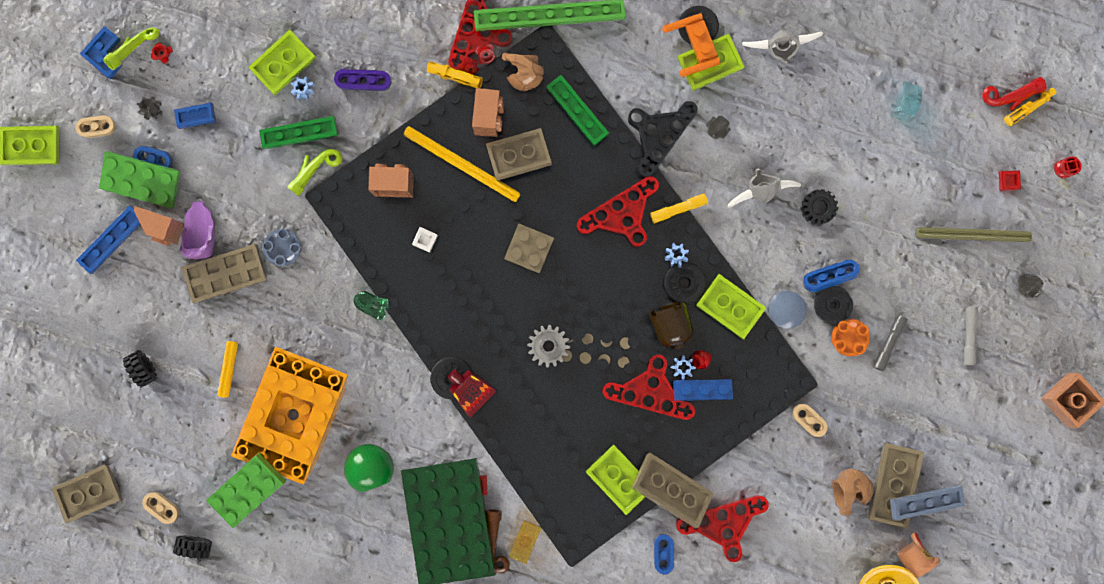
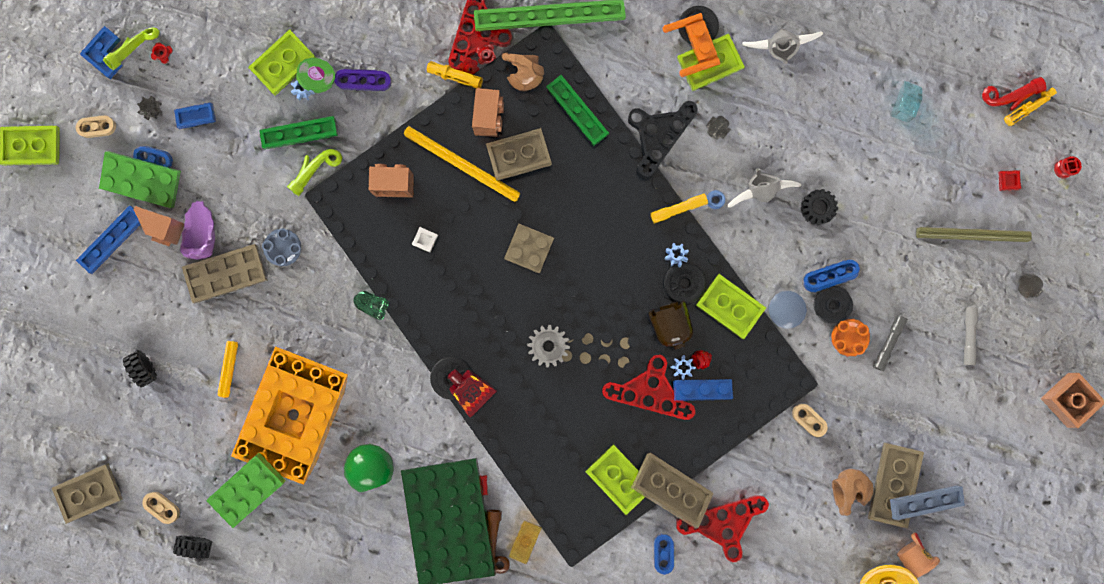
(315, 75): none -> bright green tile
(630, 209): red beam -> none
(719, 195): none -> medium blue plate

